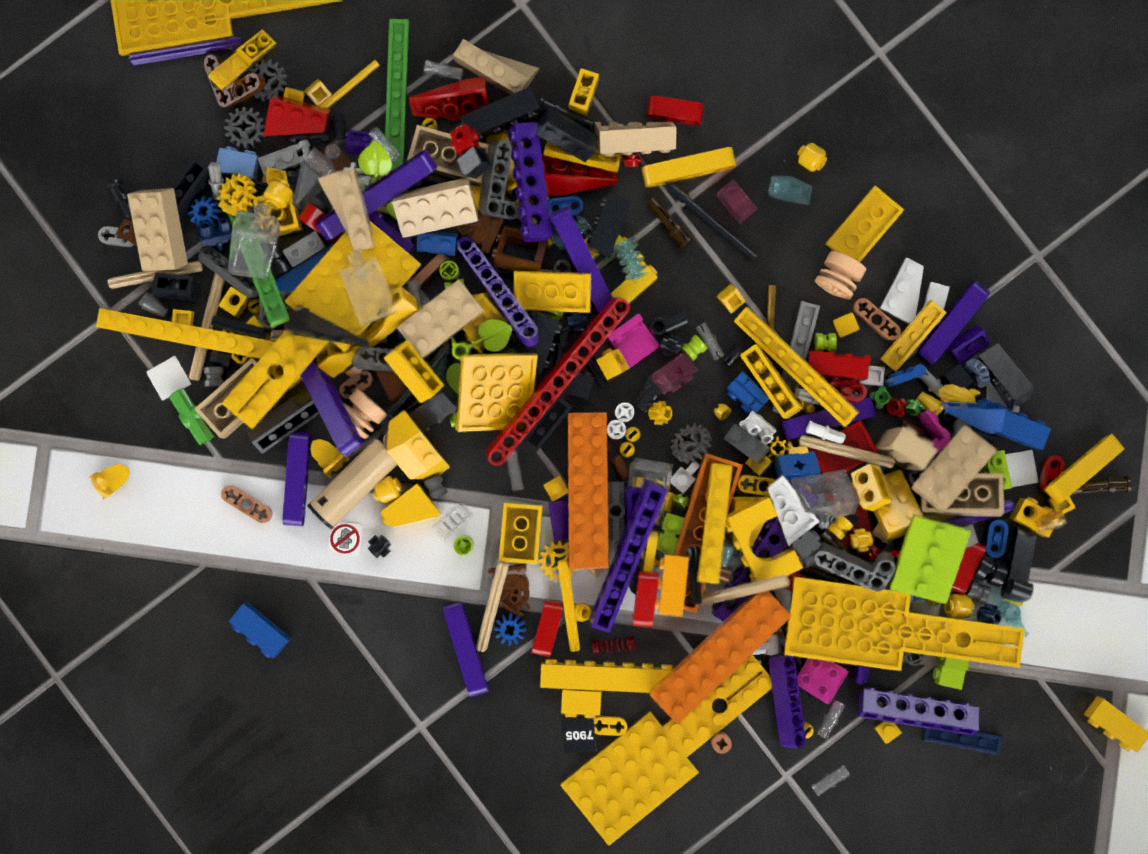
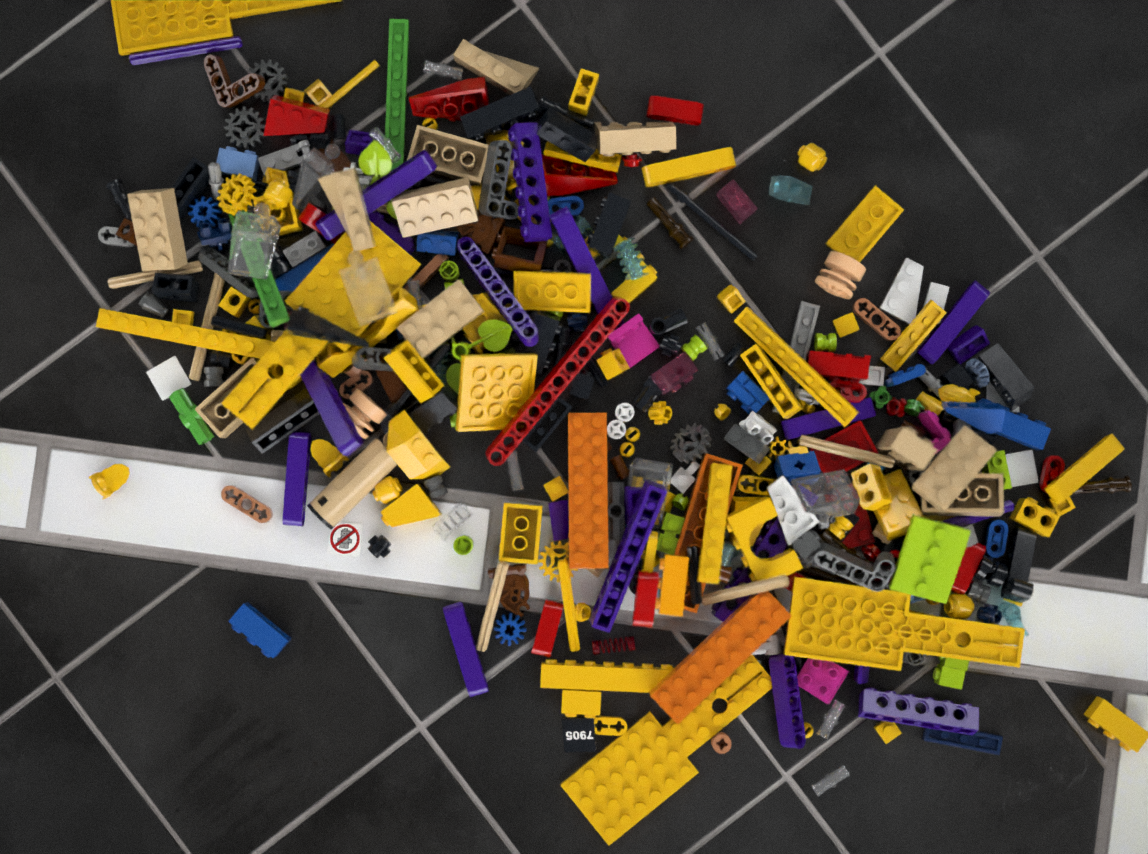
(242, 60): yellow slope -> none
(464, 139): red brick -> none
(474, 162): black brick -> none
(771, 306): pearl gold bar -> none
(825, 432): white axle -> none
(861, 540): yellow gear -> none
(1052, 520): clear yellow cone -> none

